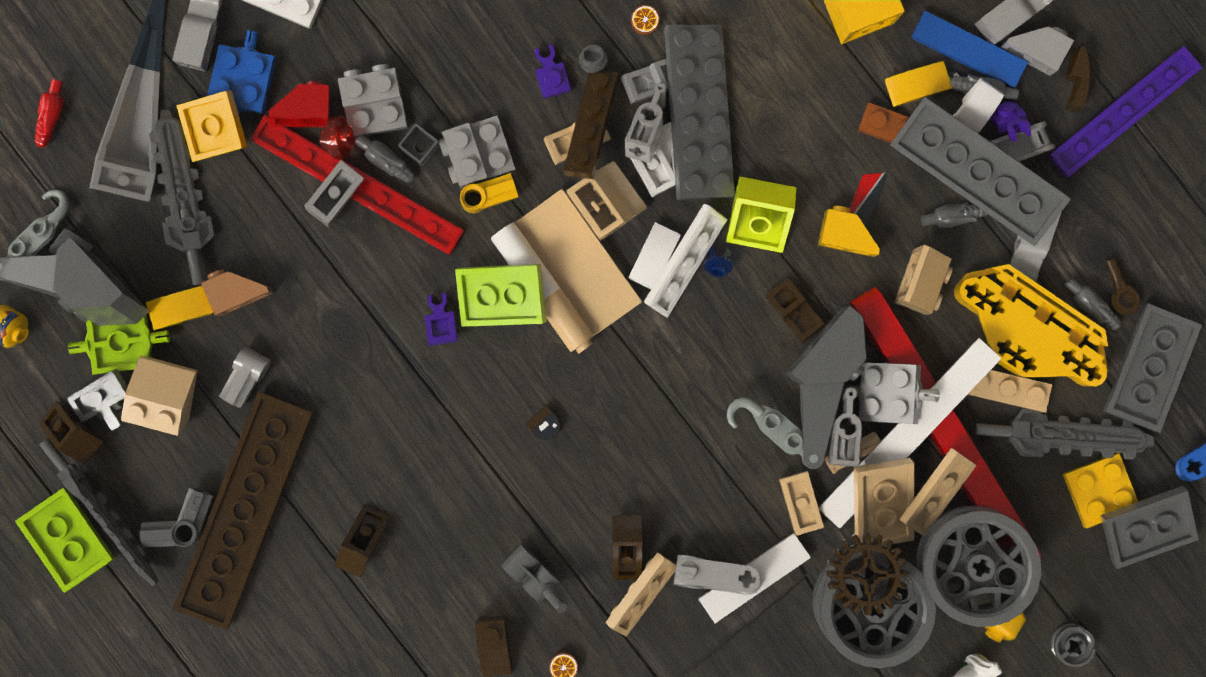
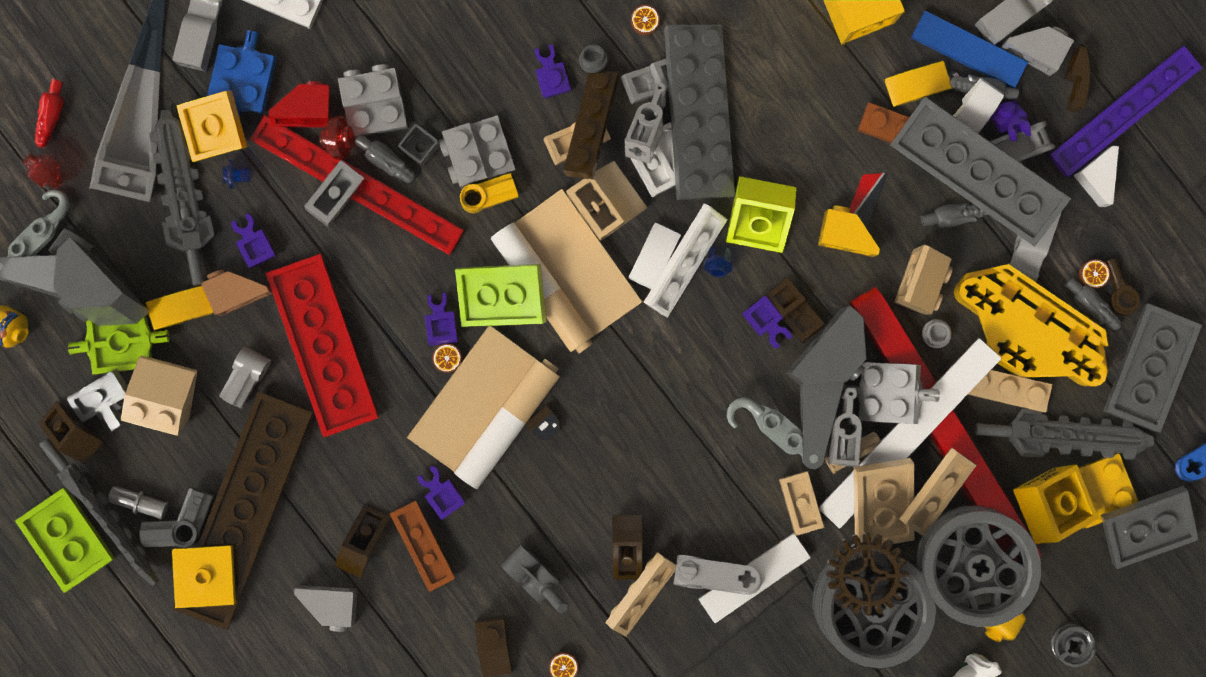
(43, 170): none -> clear red plate
(138, 502): none -> light grey axle
(204, 576): none -> yellow plate
(235, 174): none -> clear blue plate
(255, 245): none -> dark purple plate
(322, 345): none -> red plate
(329, 605): none -> light grey slope
(423, 546): none -> dark orange plate
(443, 497): none -> dark purple plate
(447, 358): none -> tile
(483, 406): none -> tan door
(764, 318): none -> dark purple plate
(936, 333): none -> light grey plate
(1056, 504): none -> yellow brick
(1094, 273): none -> dark orange tile
(1099, 176): none -> white slope

